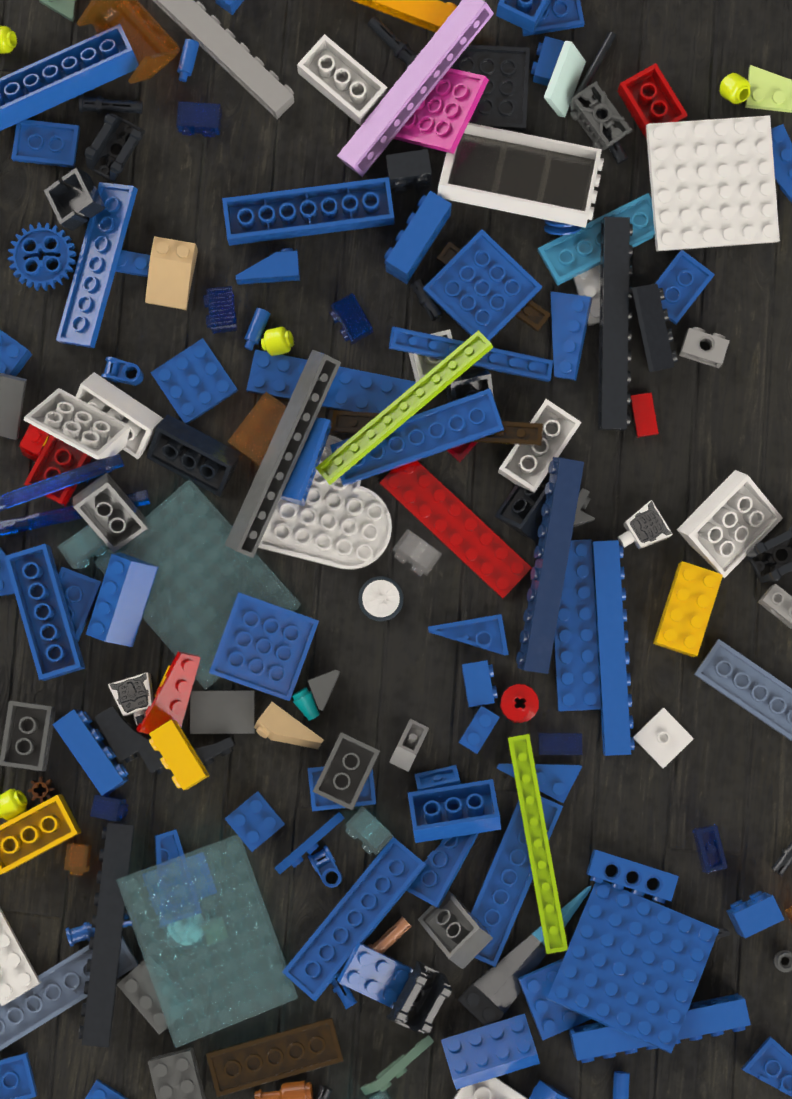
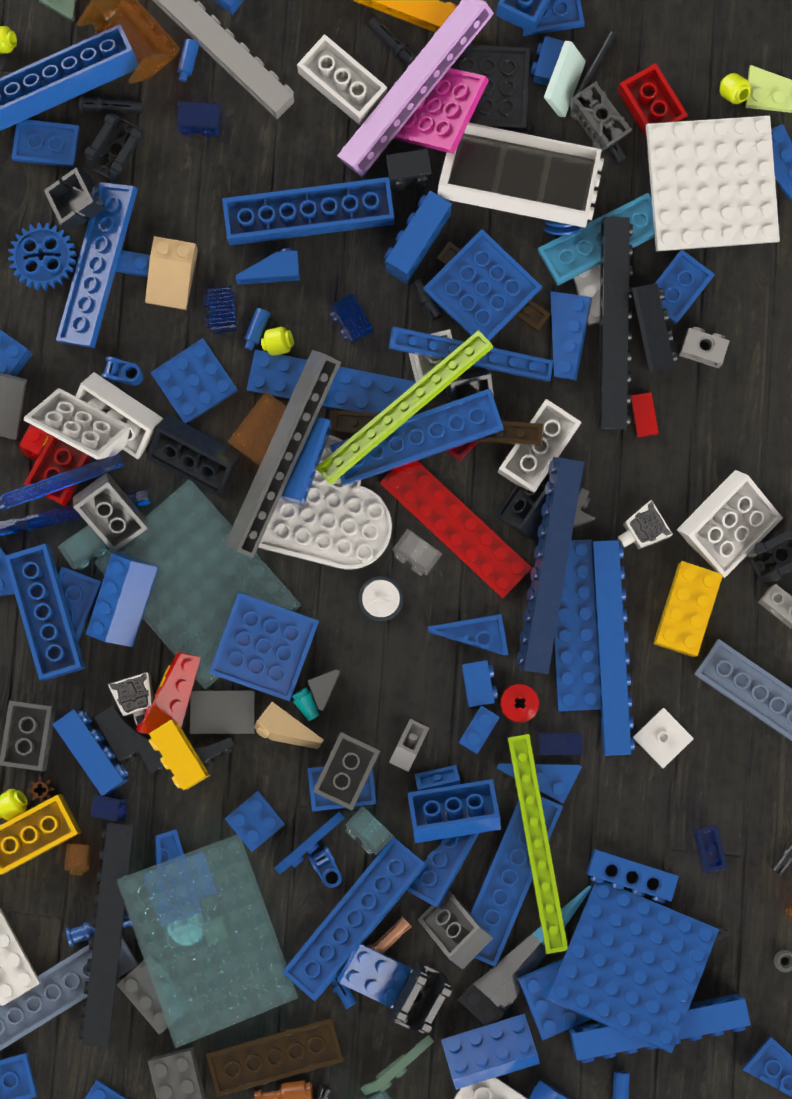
(754, 914): blue brick -> none

